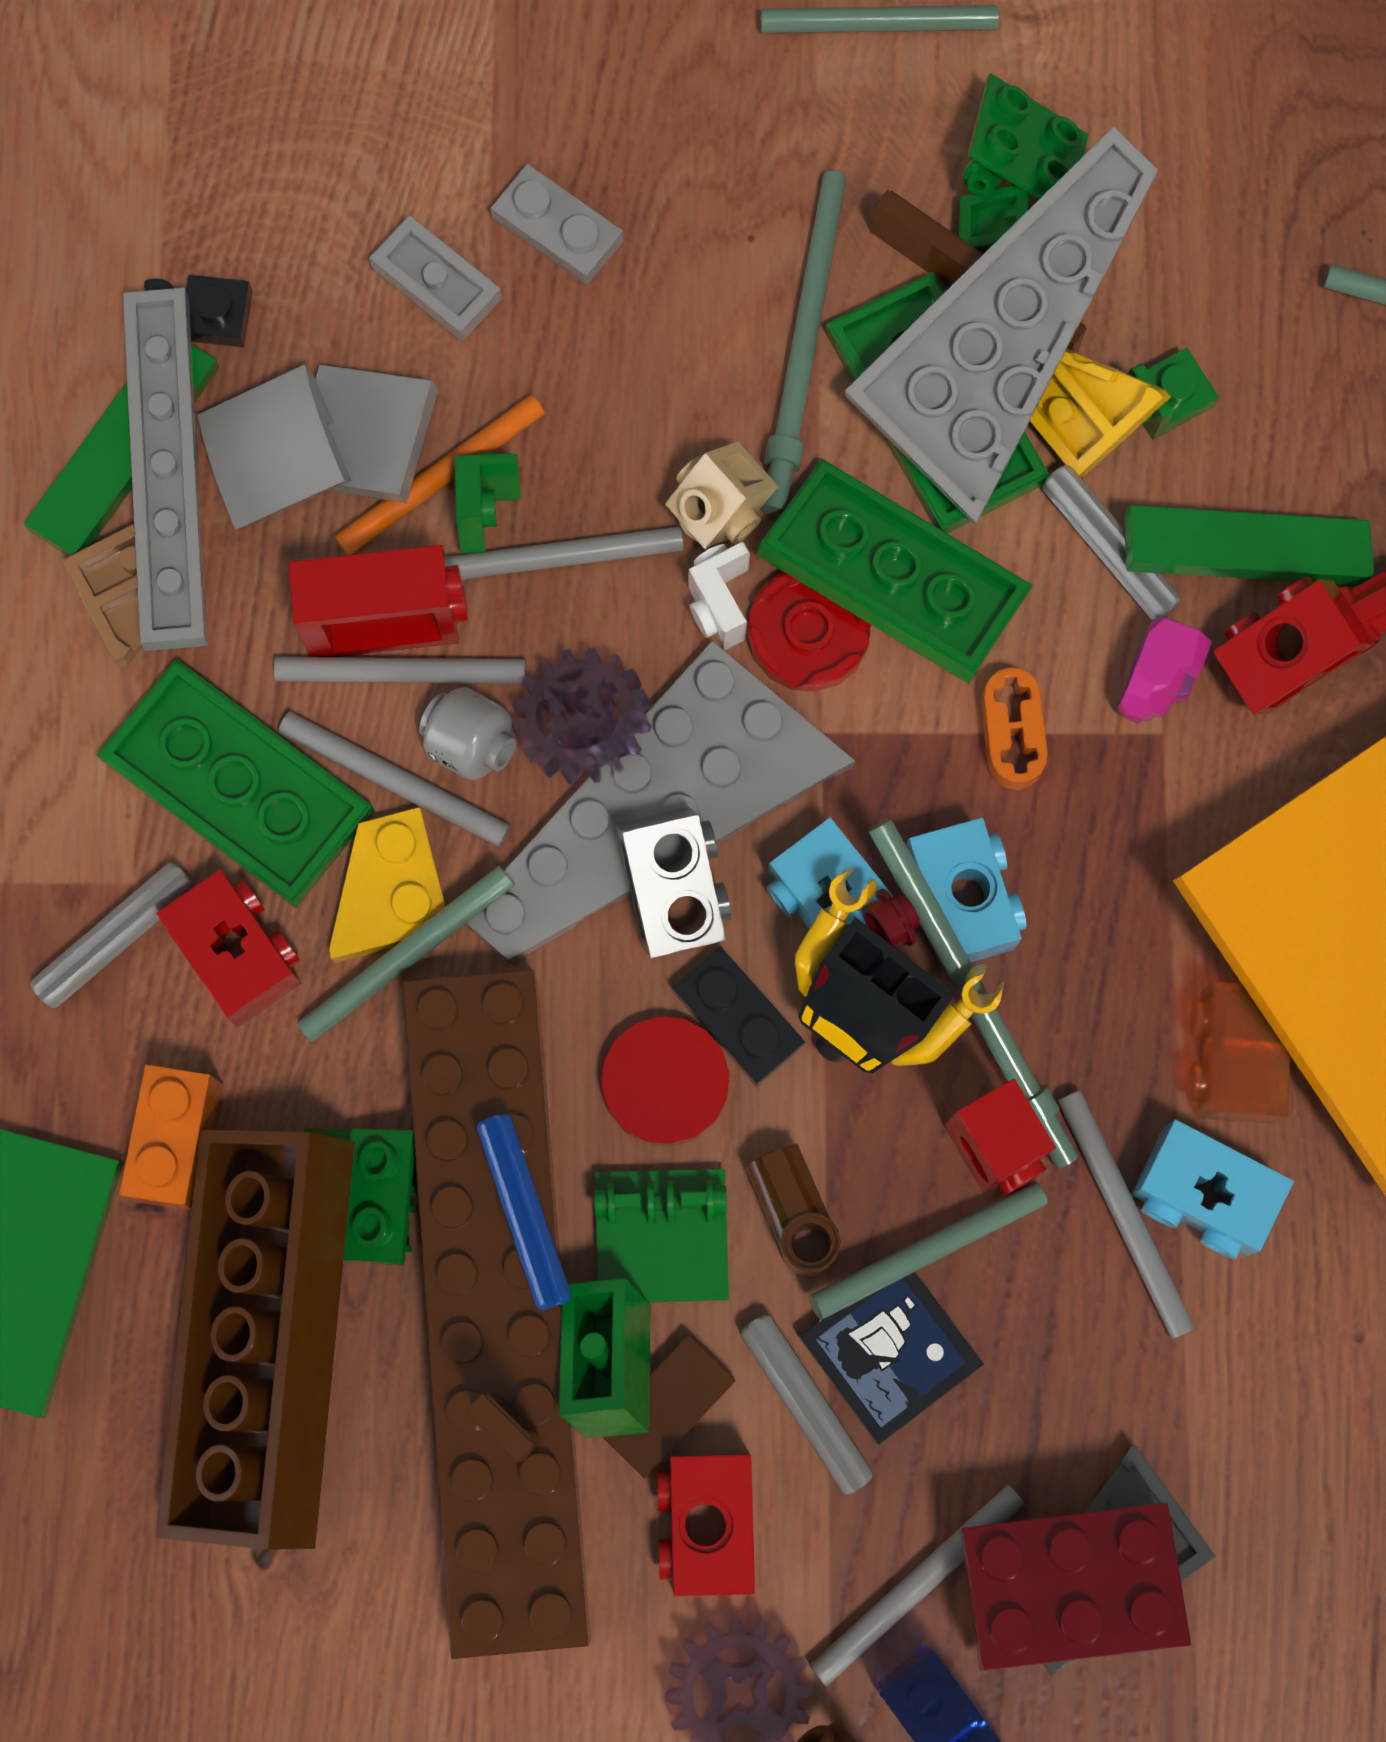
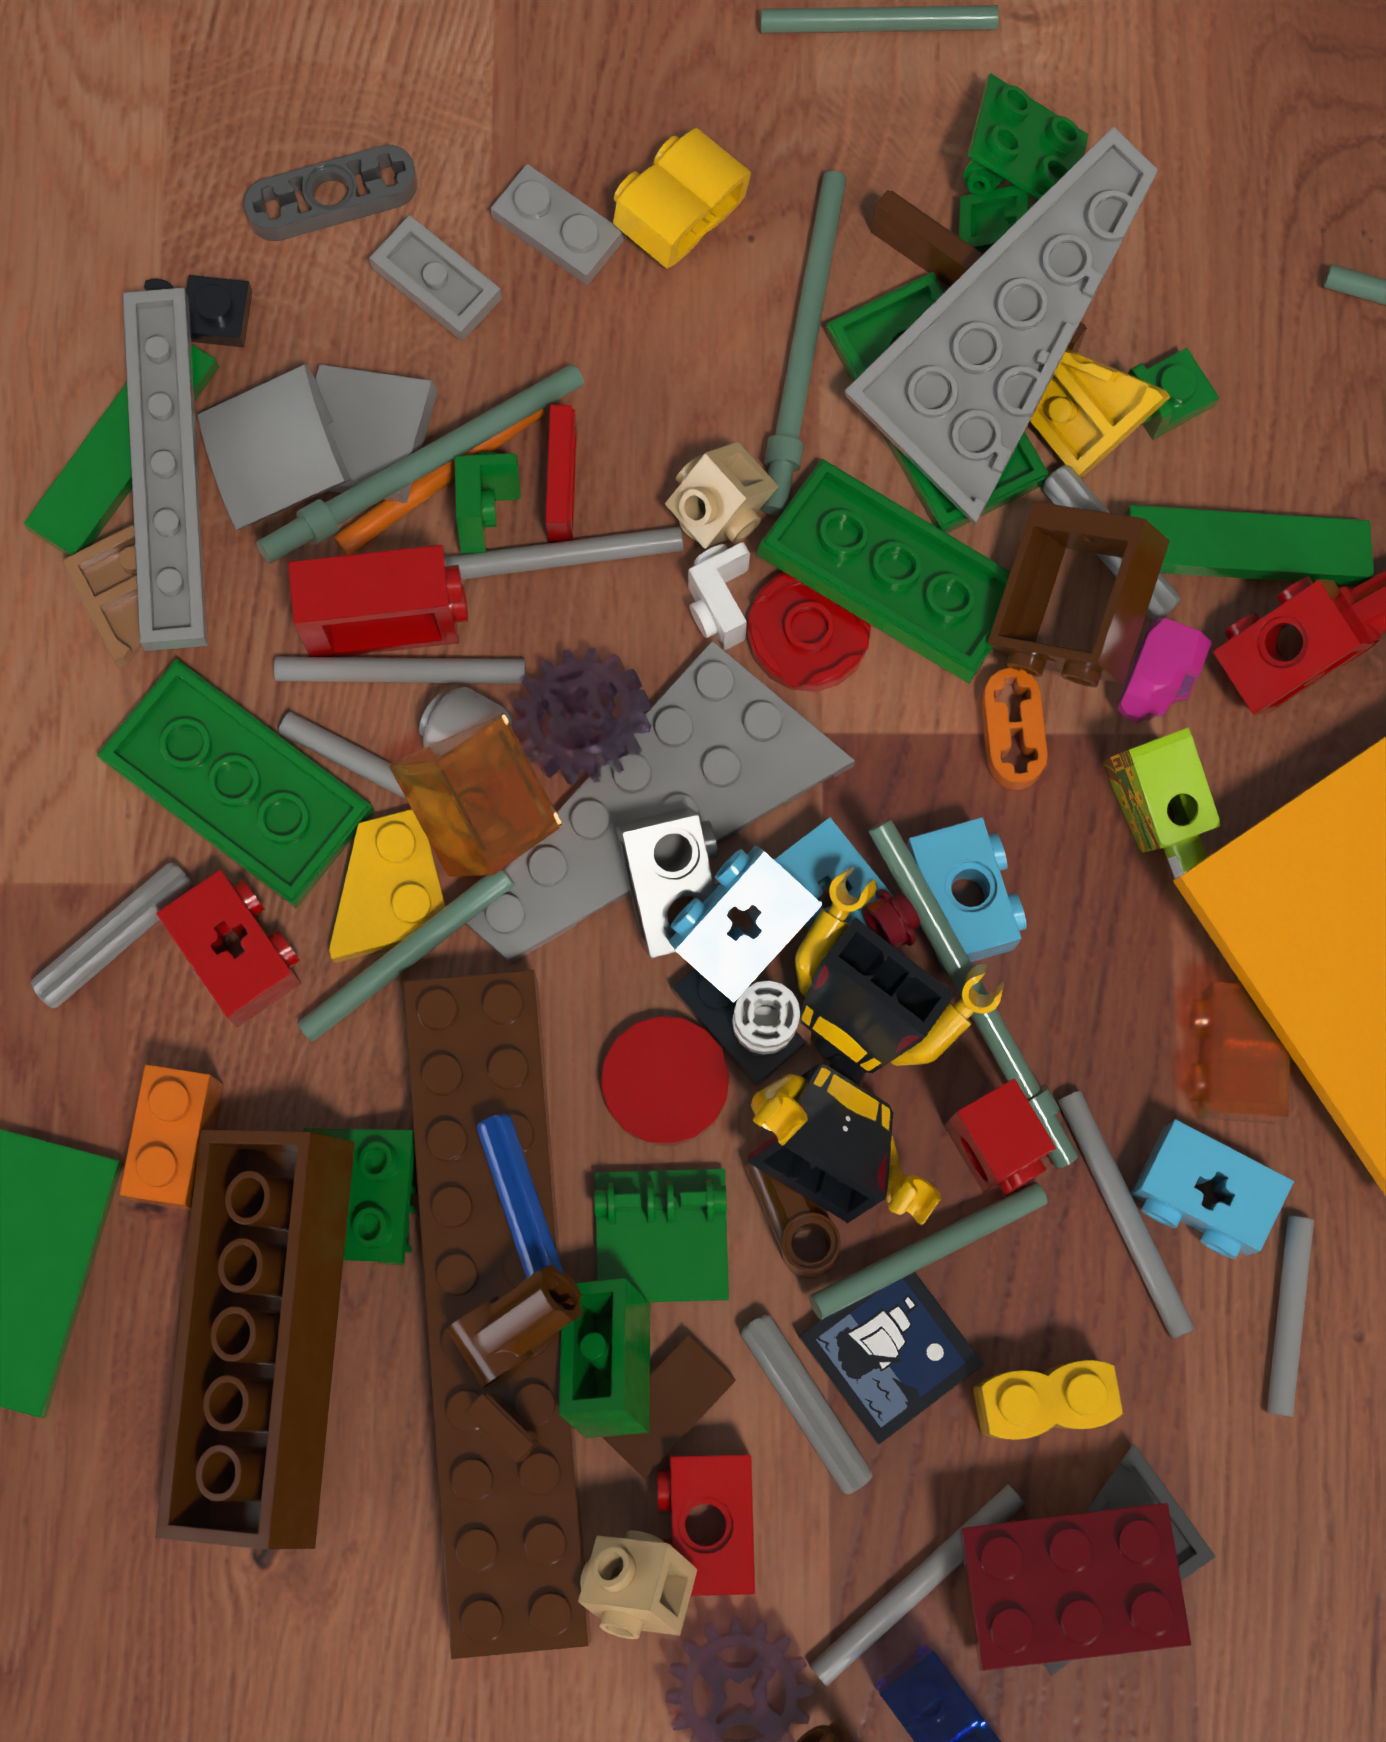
(321, 519): none -> sand green bar
(341, 169): none -> dark grey beam
(477, 798): none -> clear orange slope
(506, 1329): none -> reddish brown piece
(561, 473): none -> red tile
(637, 1585): none -> tan brick
(680, 196): none -> yellow brick
(738, 957): none -> brick
(759, 1026): none -> white wheel
(835, 1144): none -> black torso
(1033, 576): none -> reddish brown window
(1063, 1397): none -> yellow brick
(1160, 776): none -> lime torso
(1290, 1316): none -> light grey bar

